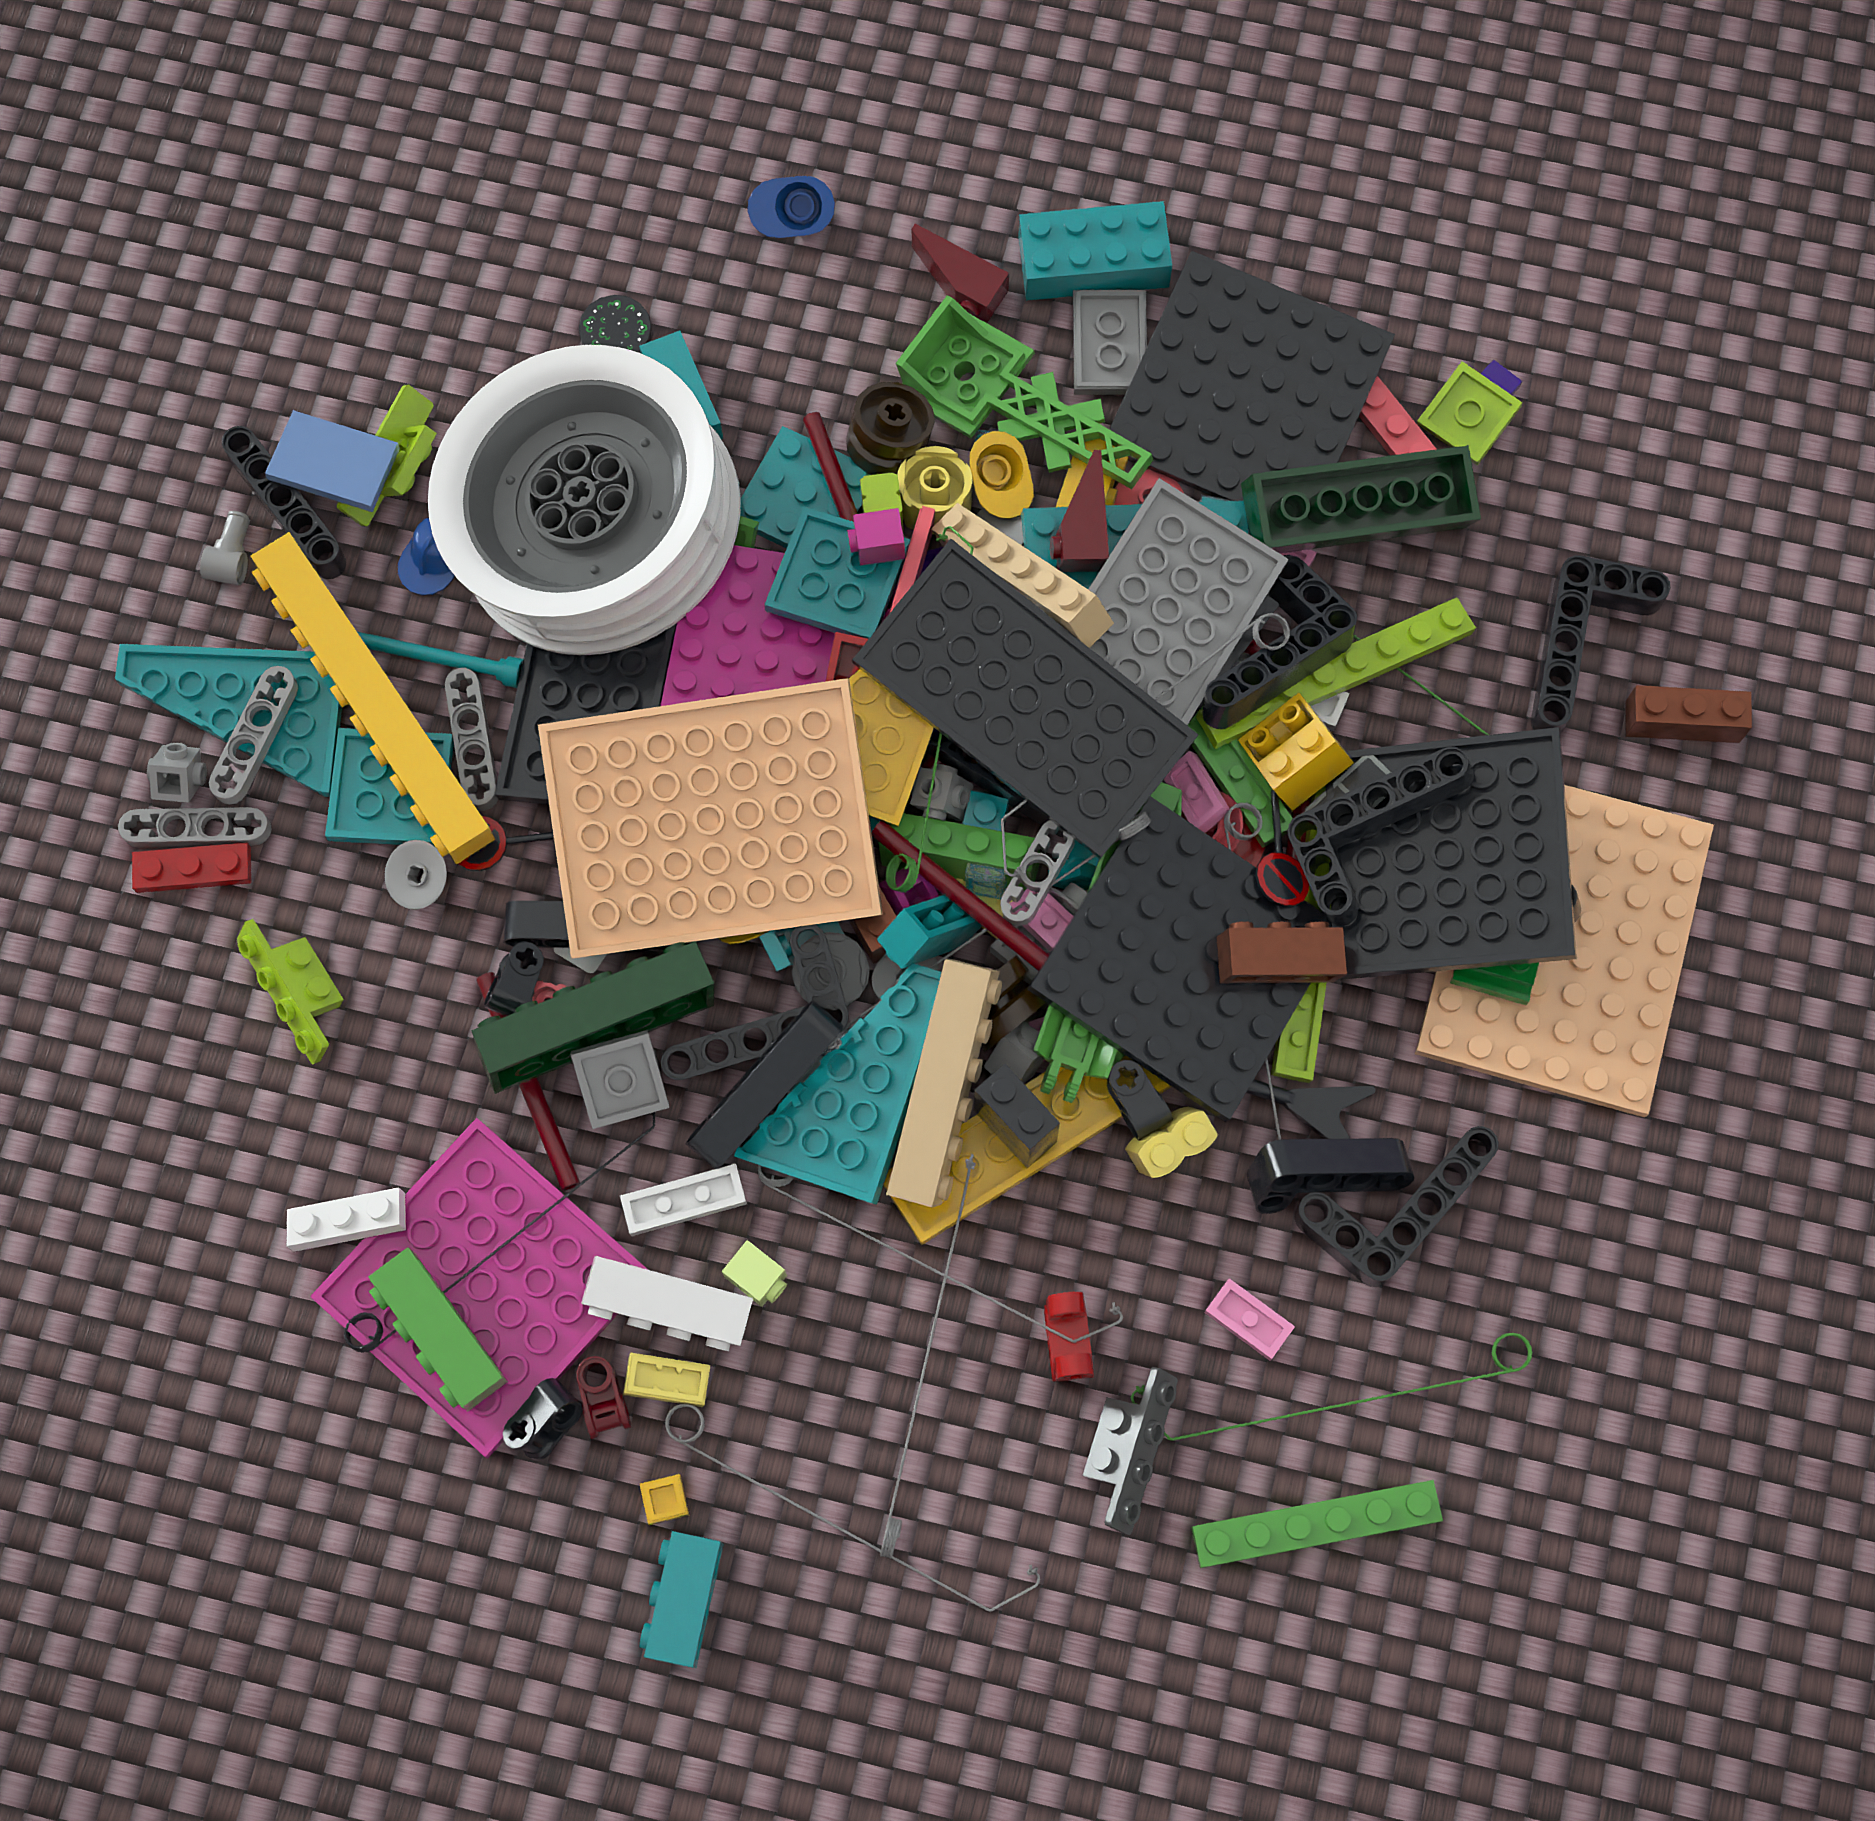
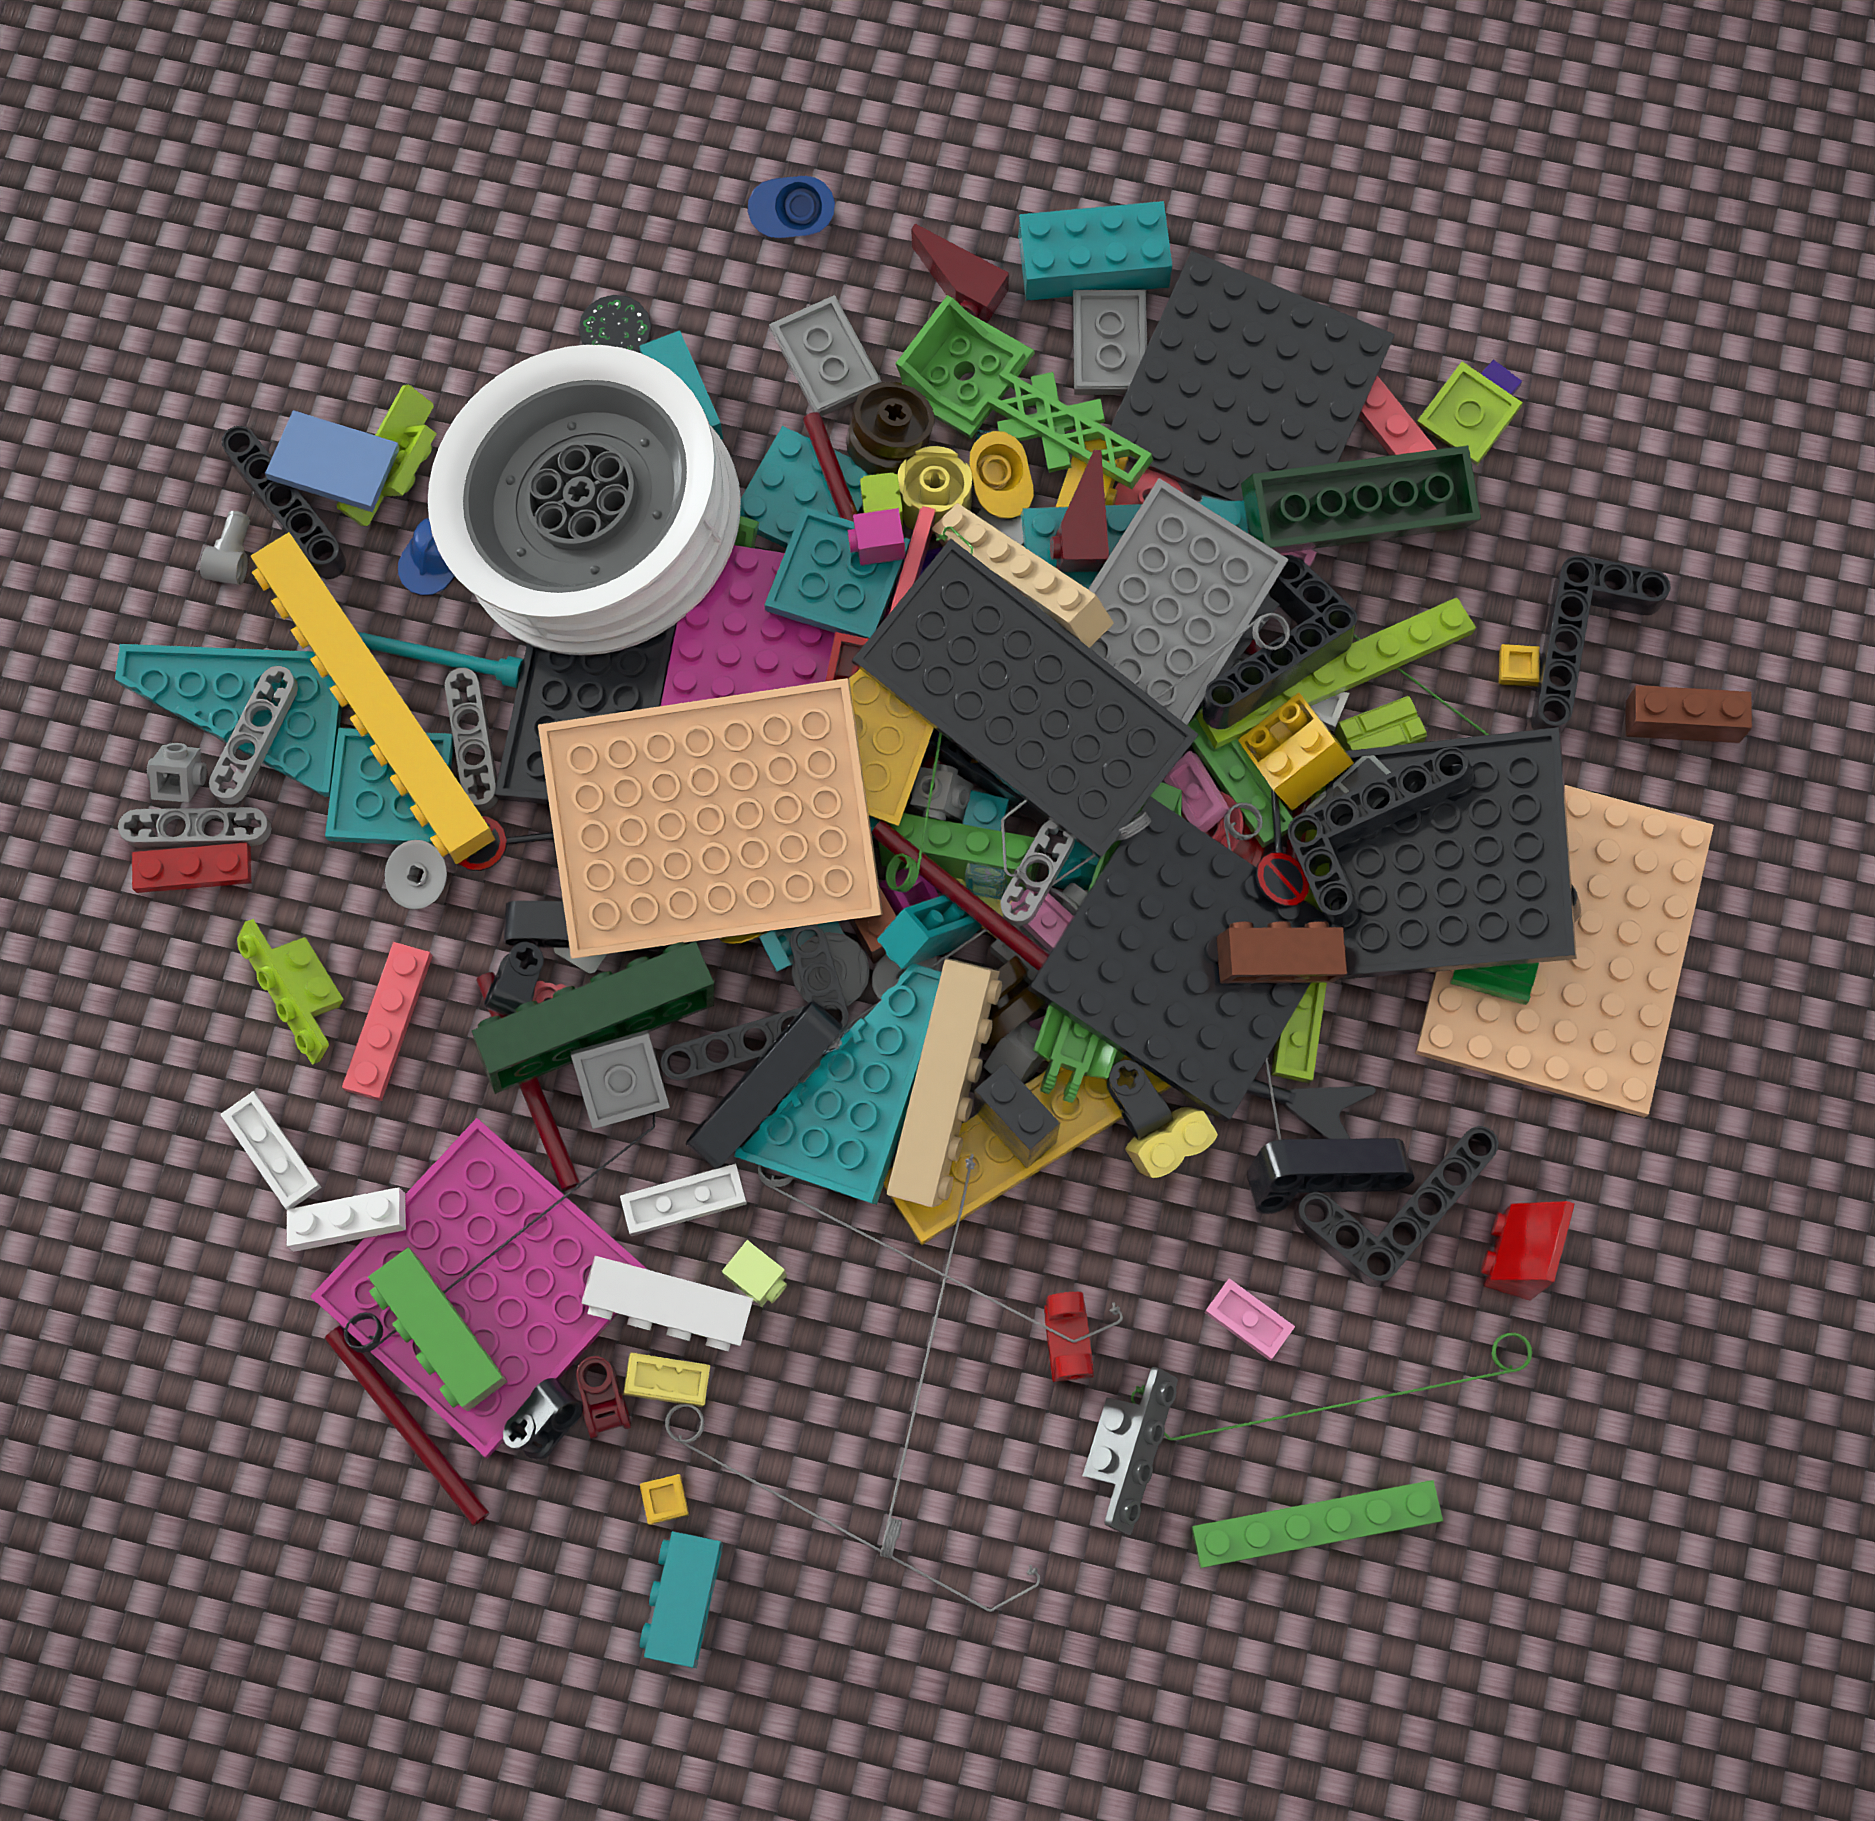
(270, 1151): none -> white plate
(387, 1021): none -> coral plate
(408, 1427): none -> dark red piece
(824, 355): none -> light grey tile
(1382, 727): none -> lime brick
(1519, 665): none -> yellow tile
(1527, 1247): none -> red slope

